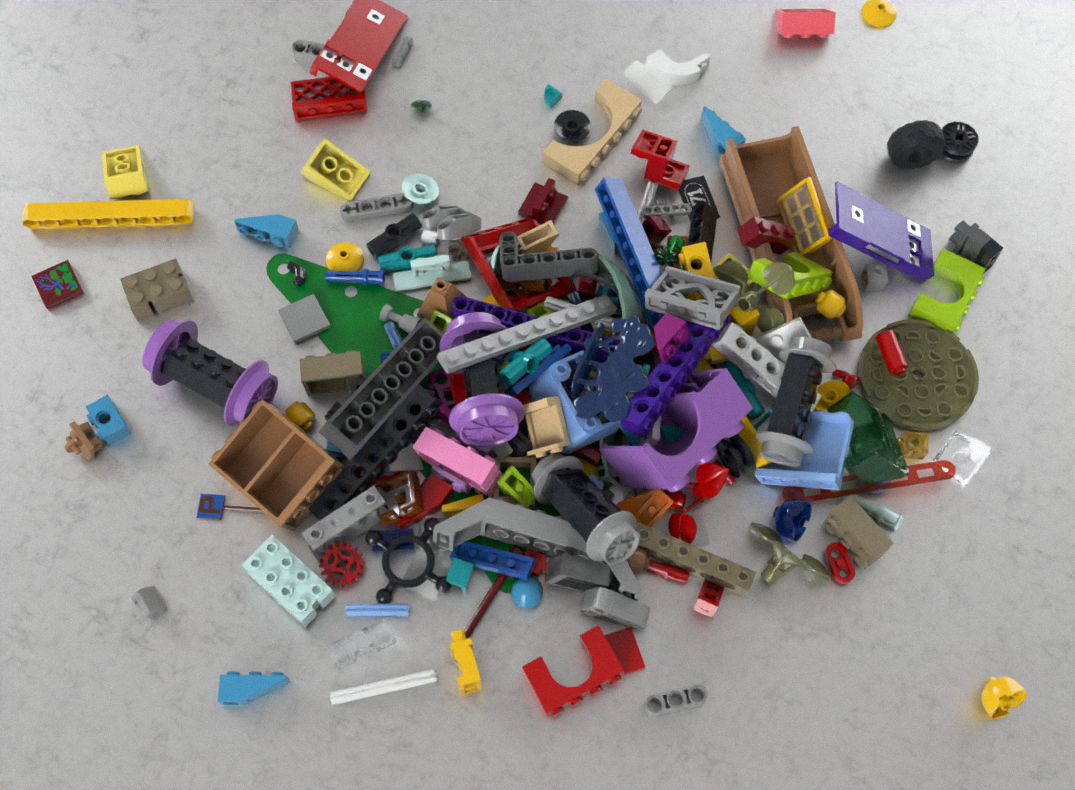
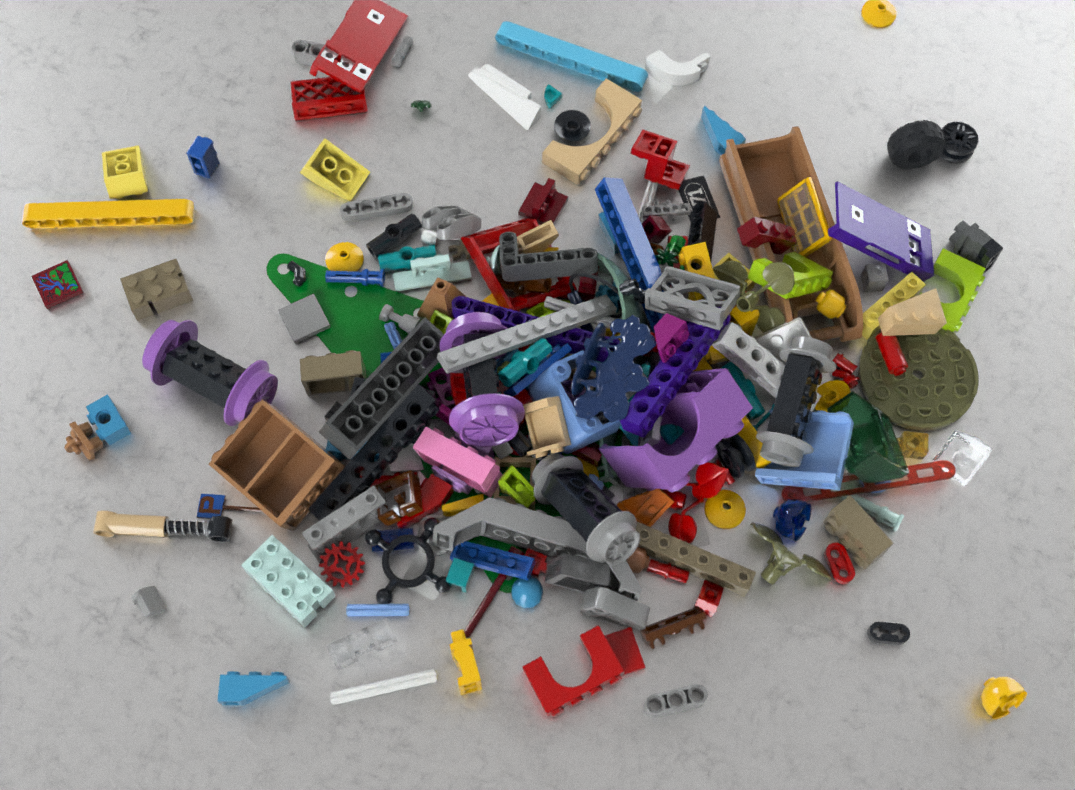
(111, 524): none -> piece
(203, 156): none -> blue brick
(273, 228): dark azure slope -> none
(301, 415): yellow head -> none
(420, 188): light aqua dish -> none
(508, 94): none -> white wedge
(571, 56): none -> medium azure beam
(631, 287): none -> black bar
(673, 625): none -> reddish brown plate
(725, 518): none -> yellow dish
(805, 22): coral slope -> none
(844, 364): none -> red pin
(889, 628): none -> black beam
(904, 290): none -> light yellow brick
(914, 316): none -> tan wedge

